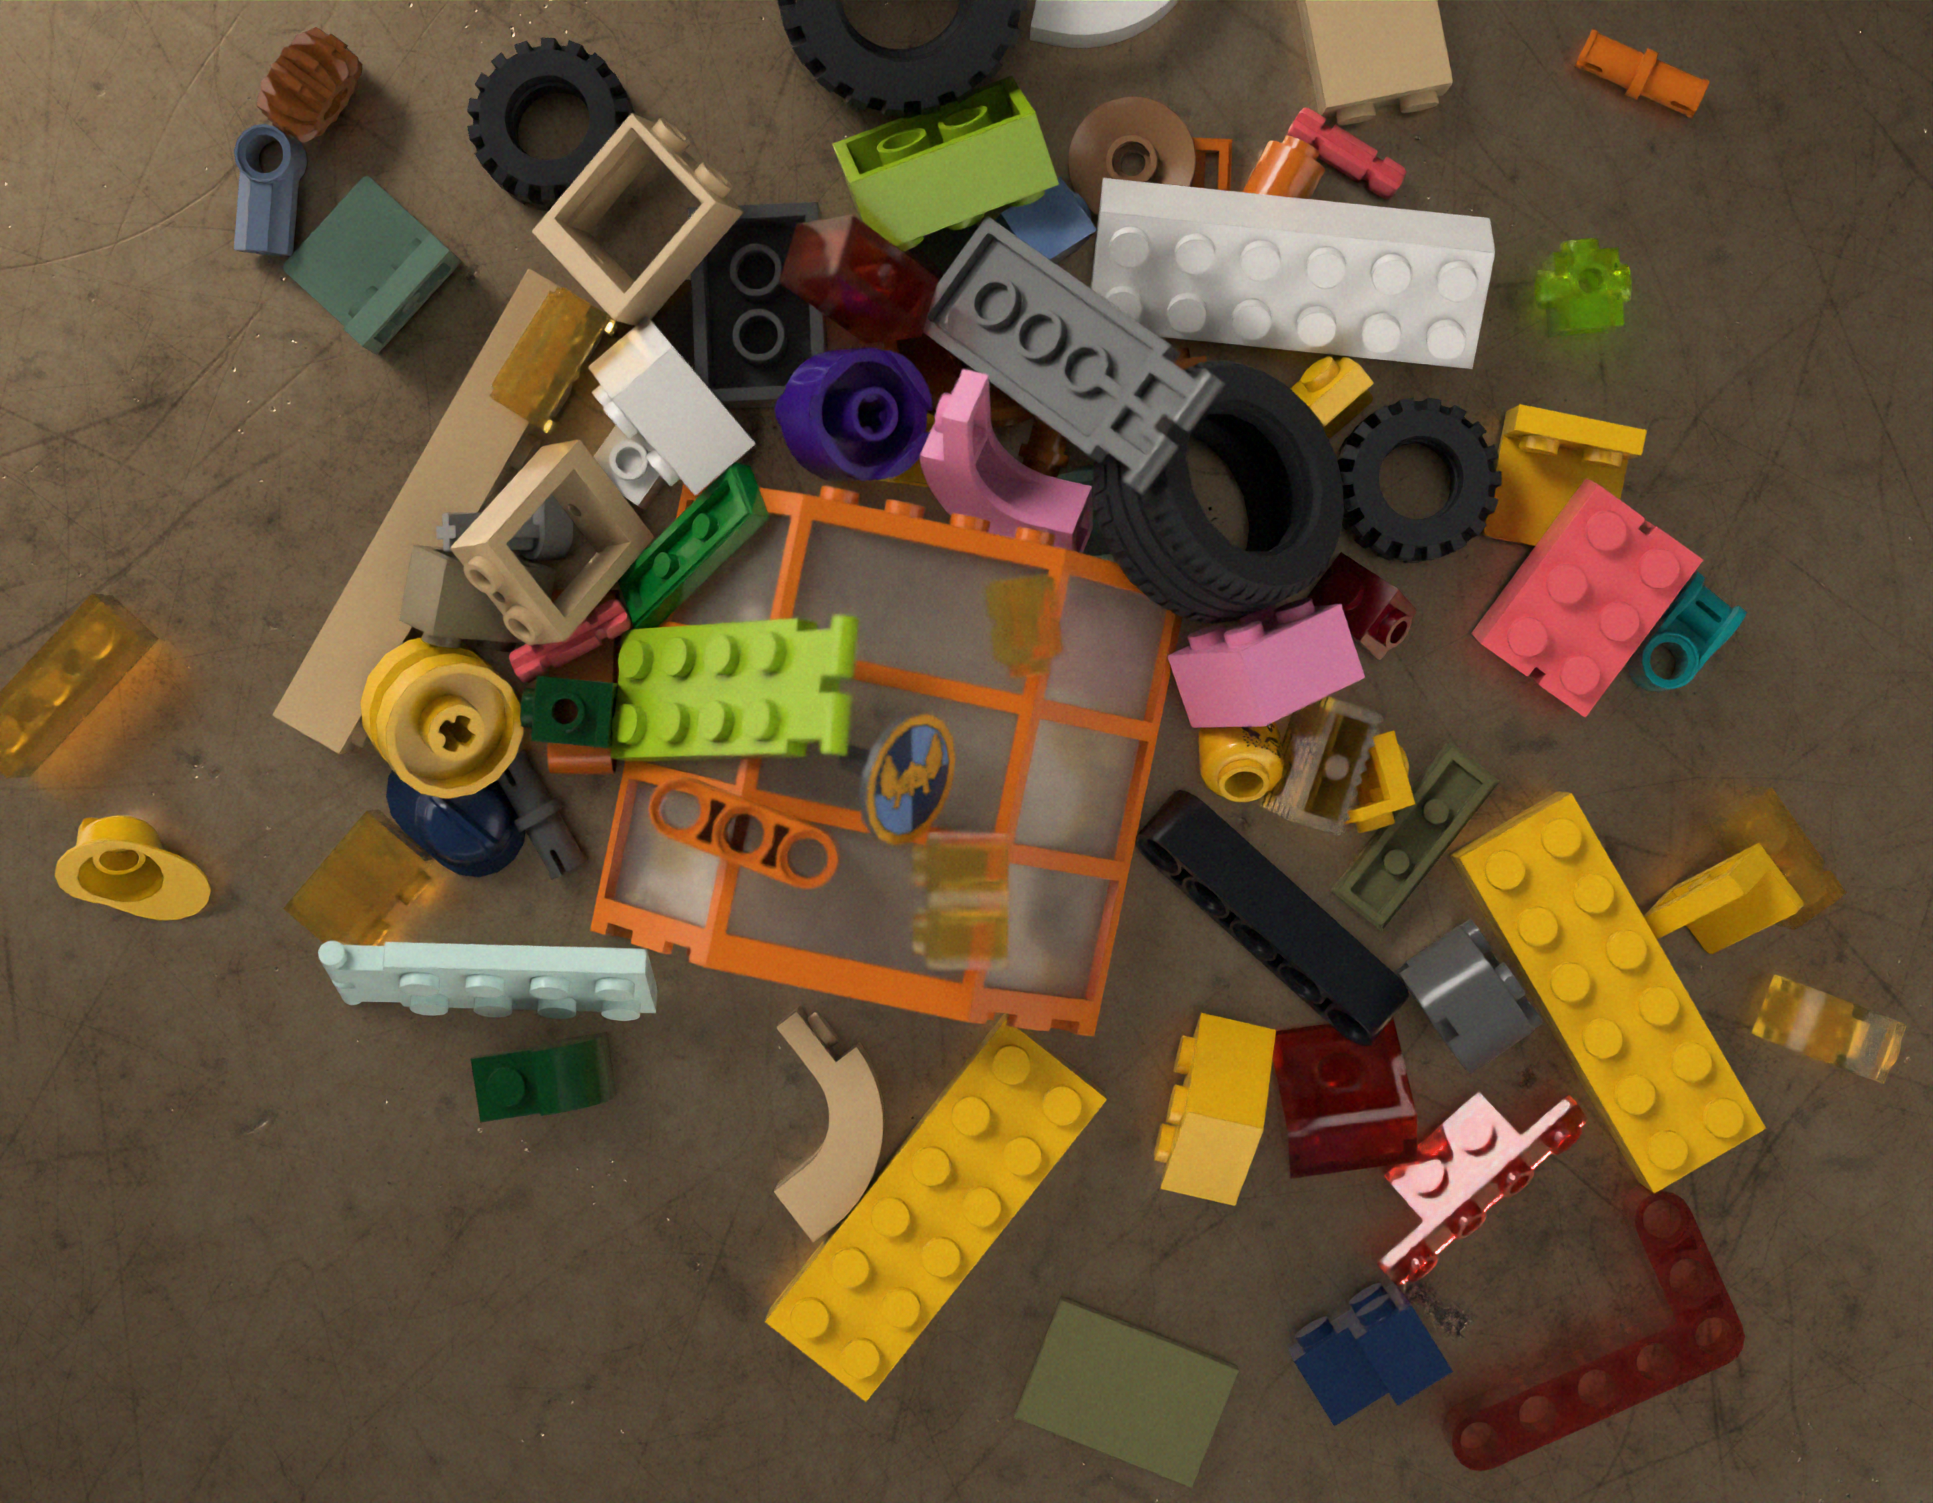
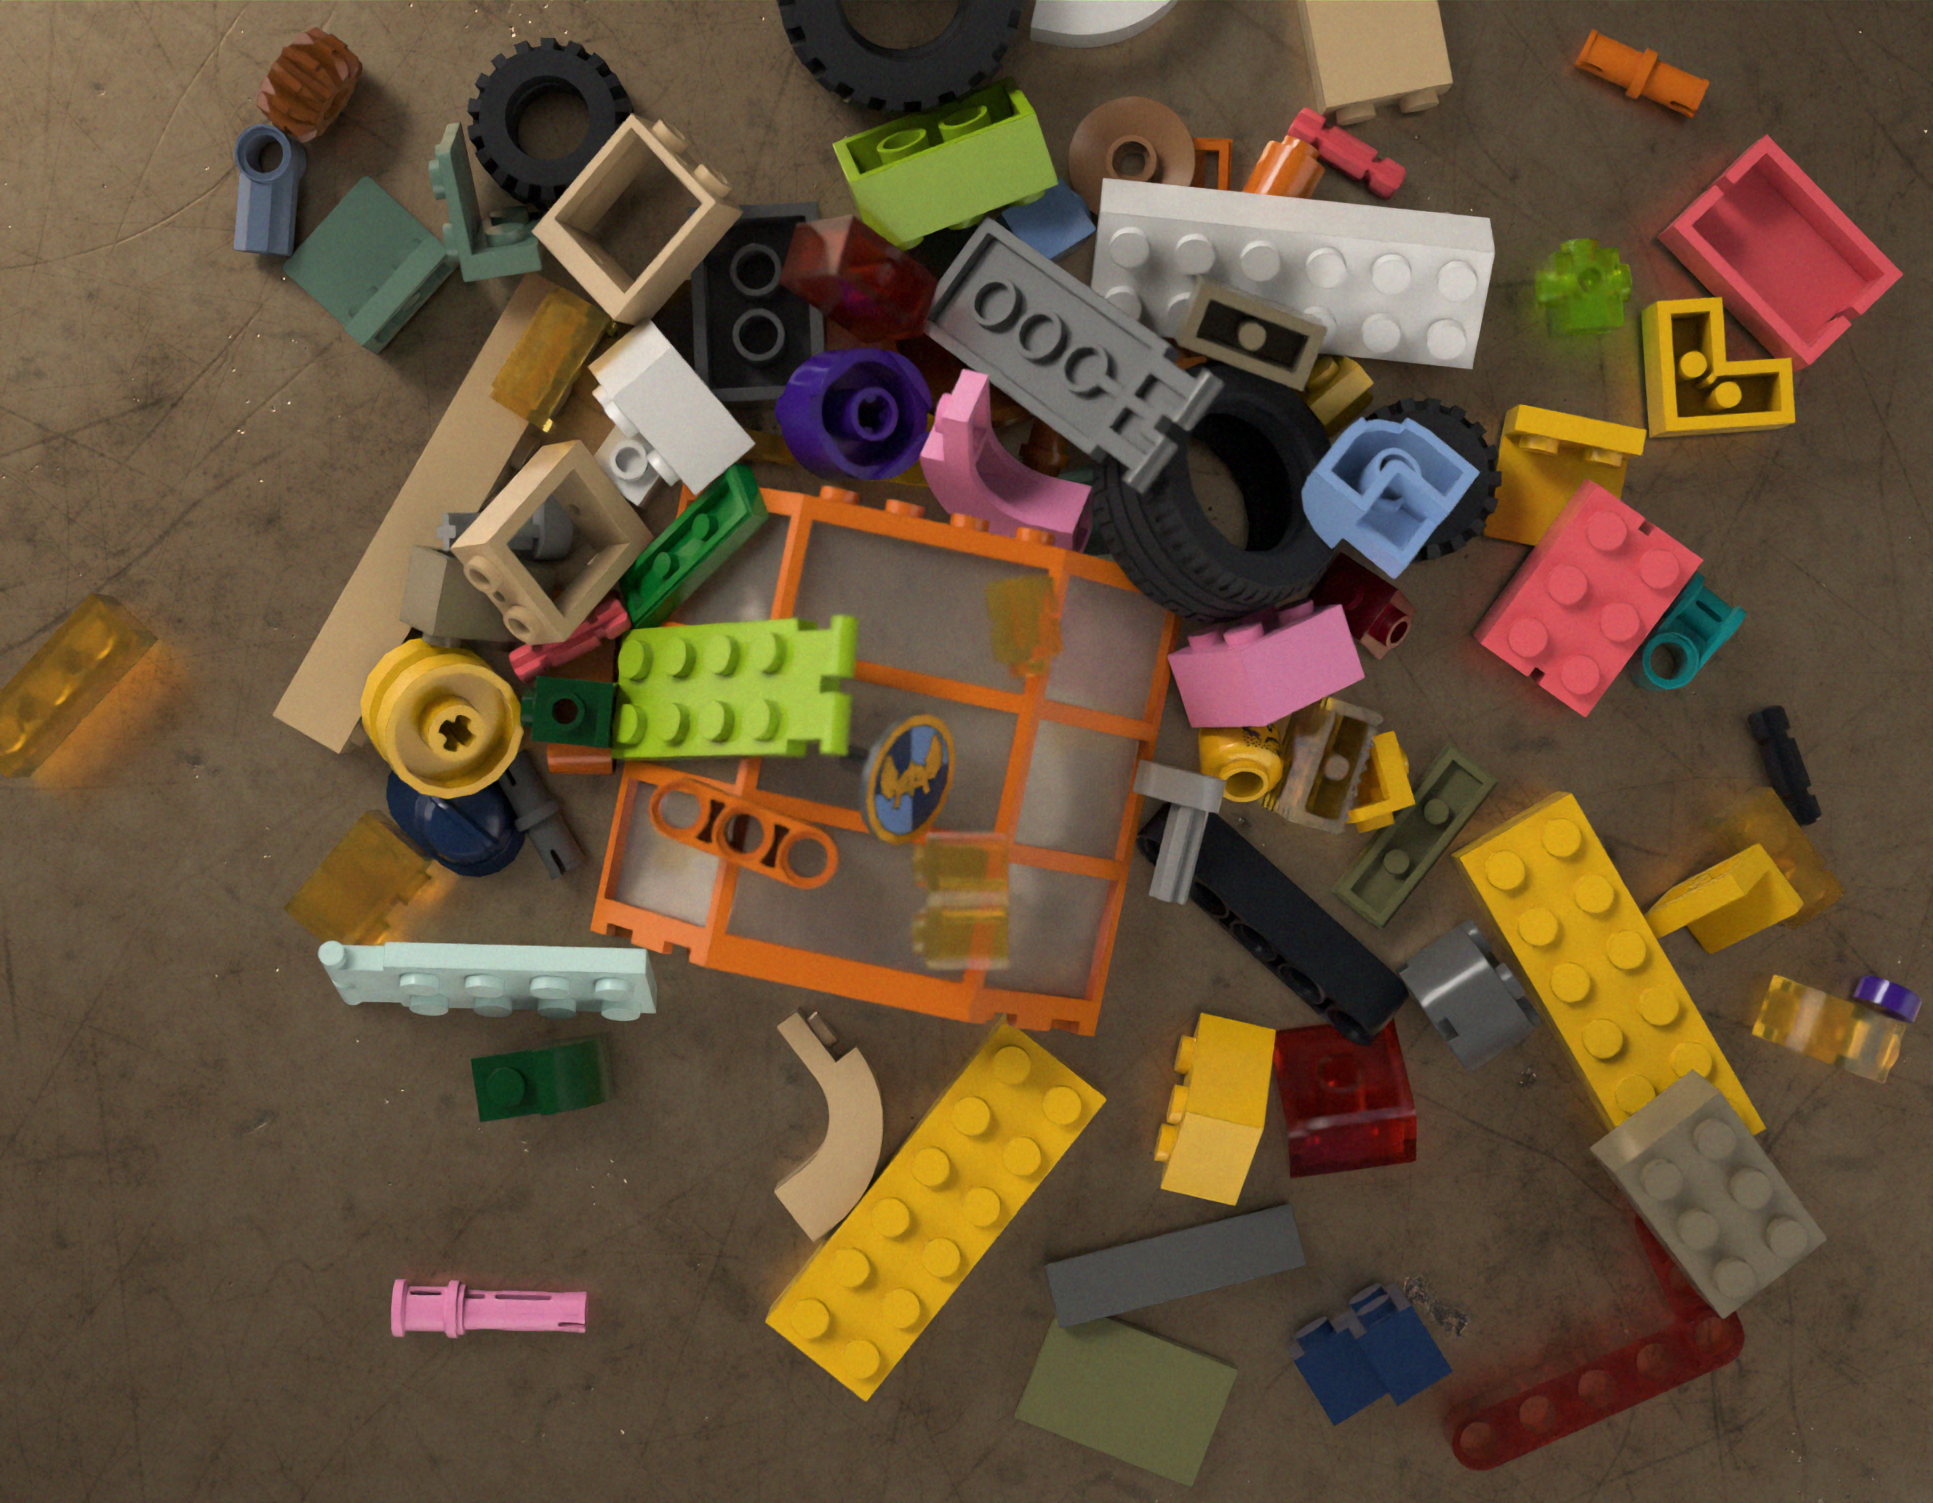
(127, 868): yellow piece -> none
(461, 1309): none -> bright pink pin
(483, 247): none -> sand green bracket
(768, 449): none -> pearl gold tile
(1174, 1265): none -> dark grey tile
(1191, 800): none -> light grey piece
(1250, 332): none -> dark tan brick
(1385, 490): none -> light blue brick
(1465, 1171): clear red bracket -> none
(1694, 386): none -> yellow brick
(1708, 1193): none -> dark tan brick
(1780, 254): none -> coral piece
(1784, 764): none -> black axle
(1887, 998): none -> dark purple tile

